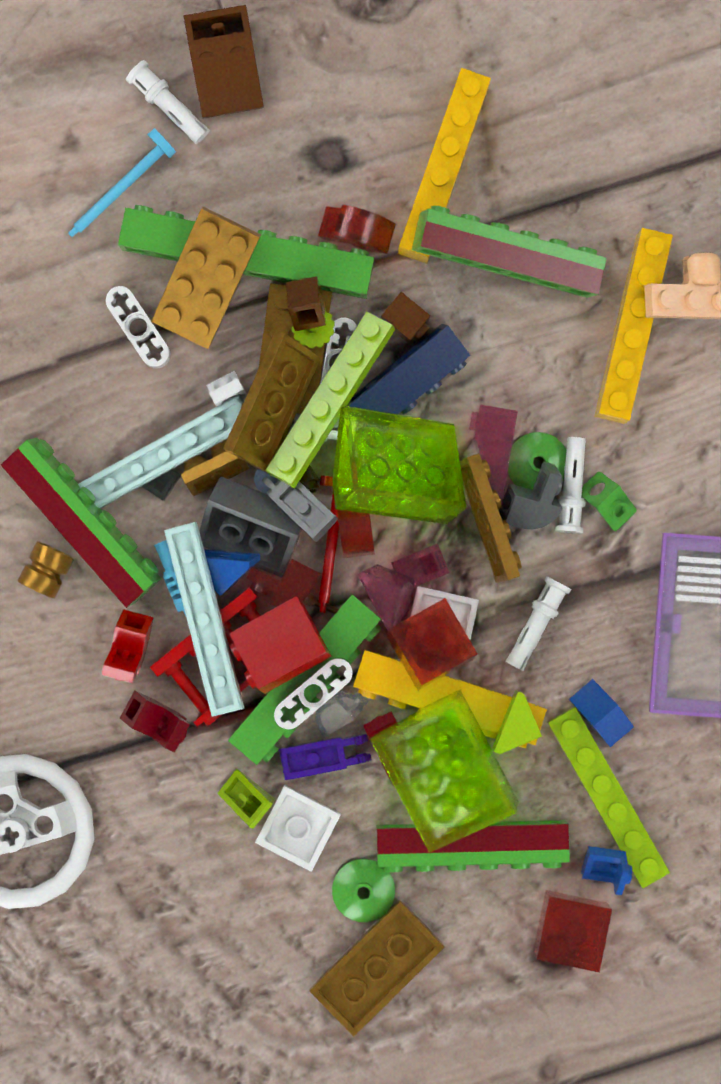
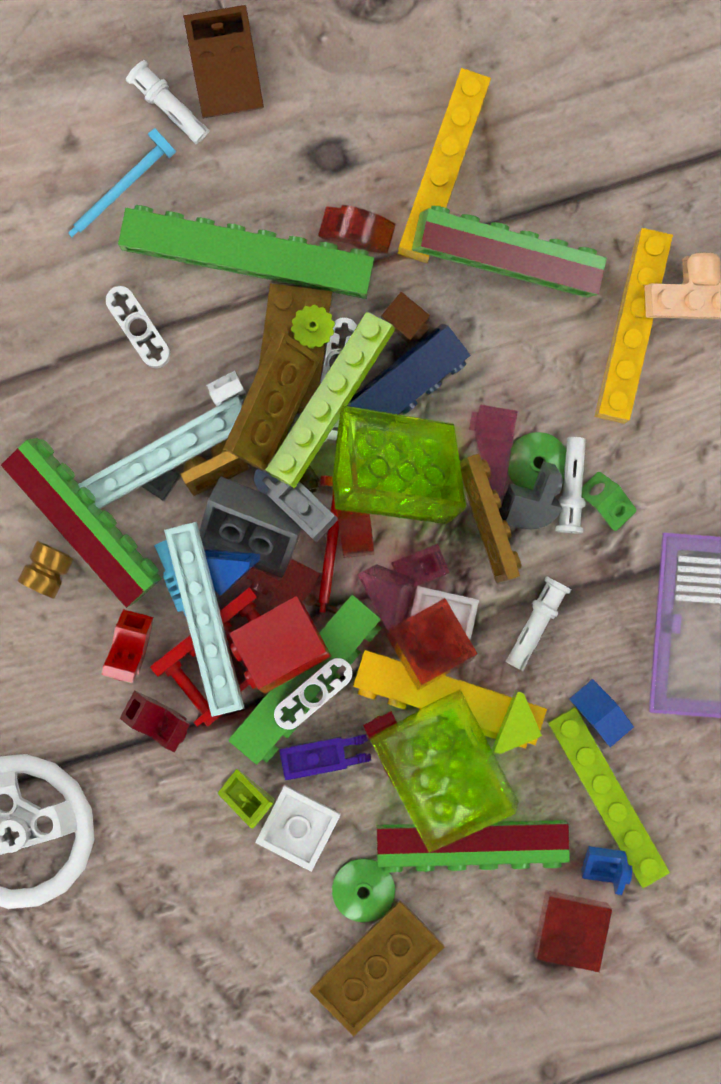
(205, 277): pearl gold plate -> none
(305, 303): reddish brown brick -> none
(339, 711): clear brick -> none

